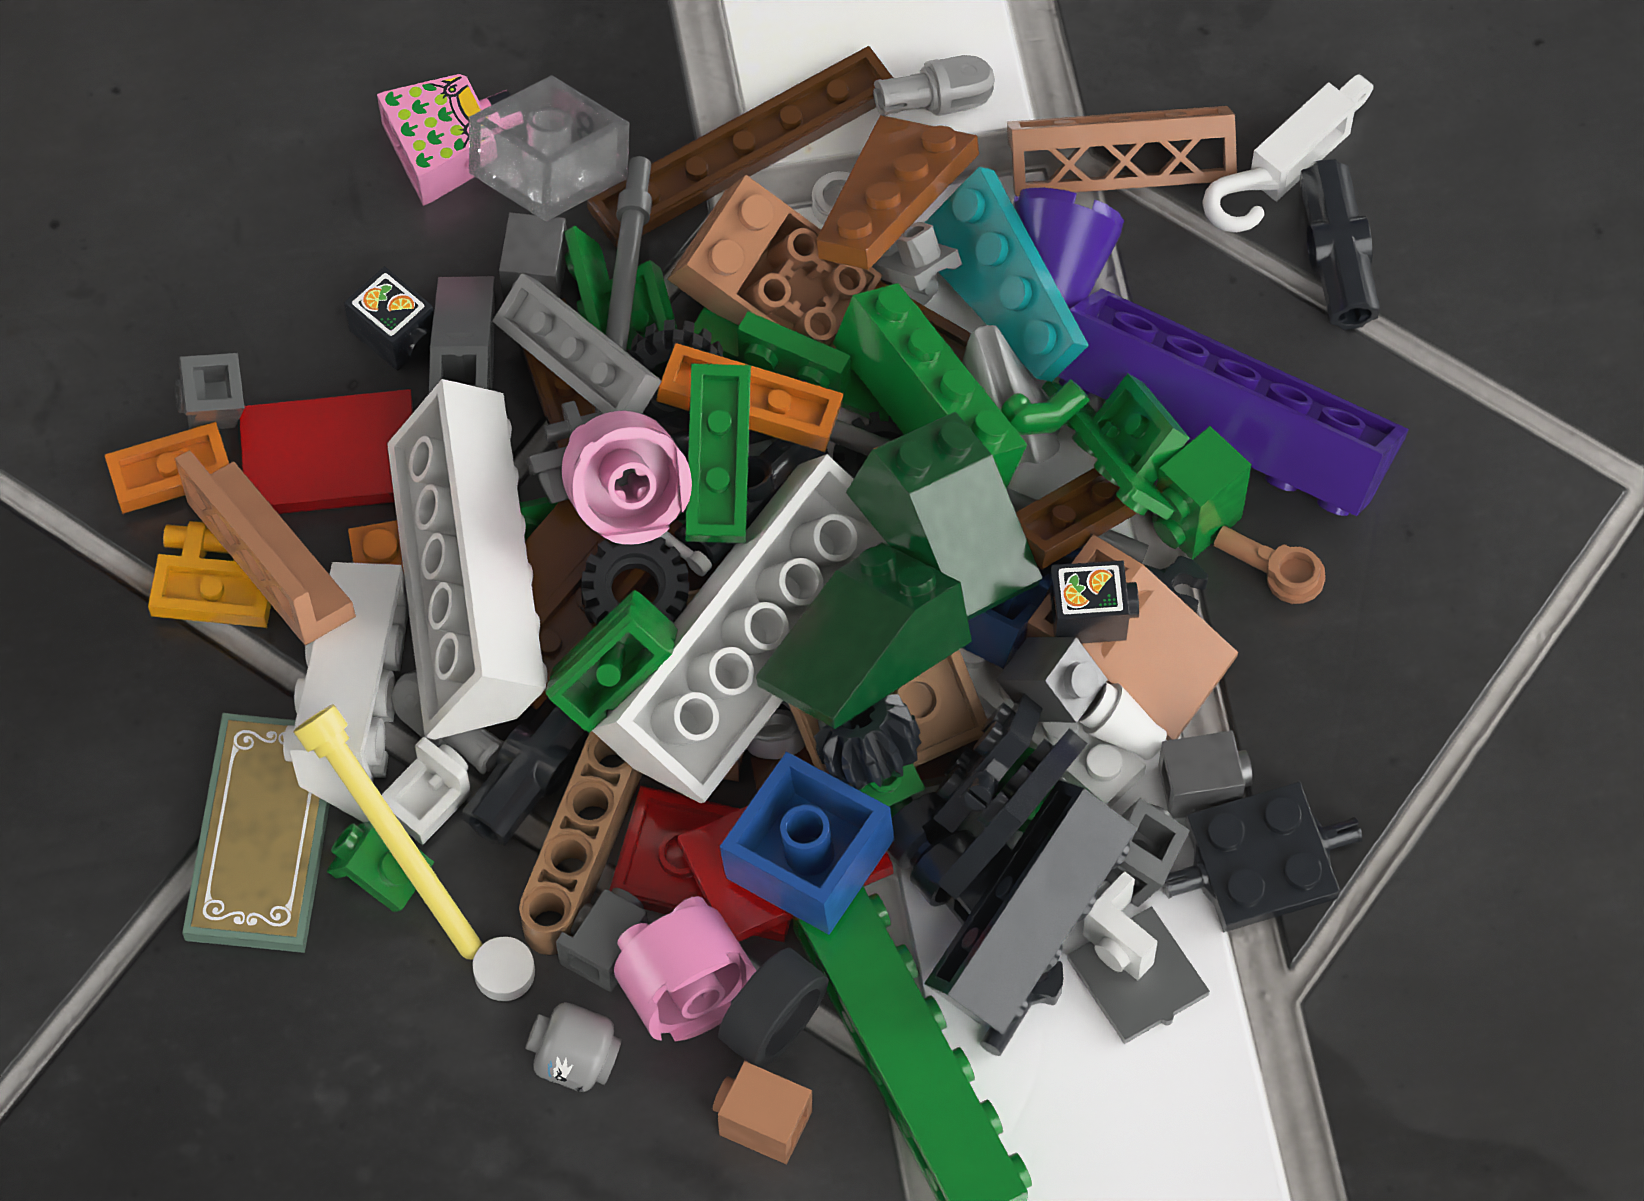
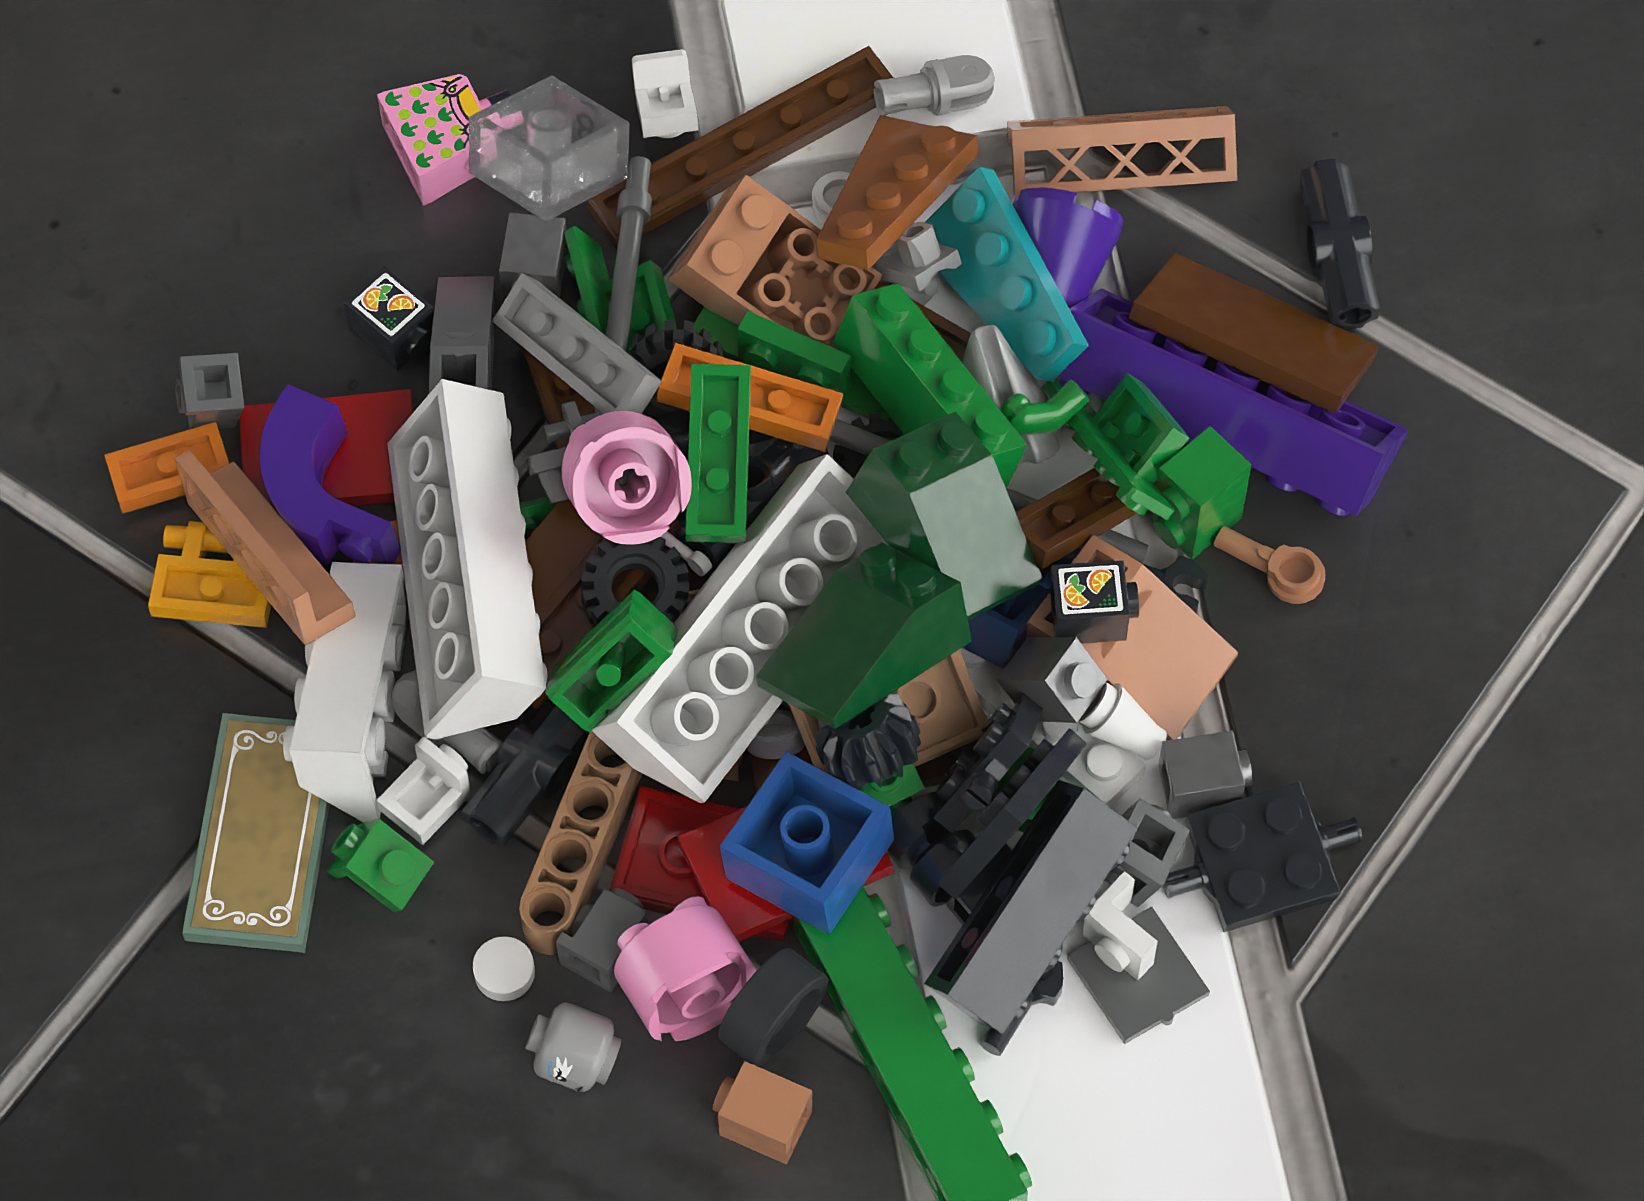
(294, 457): none -> dark purple arch
(327, 737): light yellow piece -> none
(664, 94): none -> white bracket
(1254, 332): none -> reddish brown tile
(1291, 148): white piece -> none

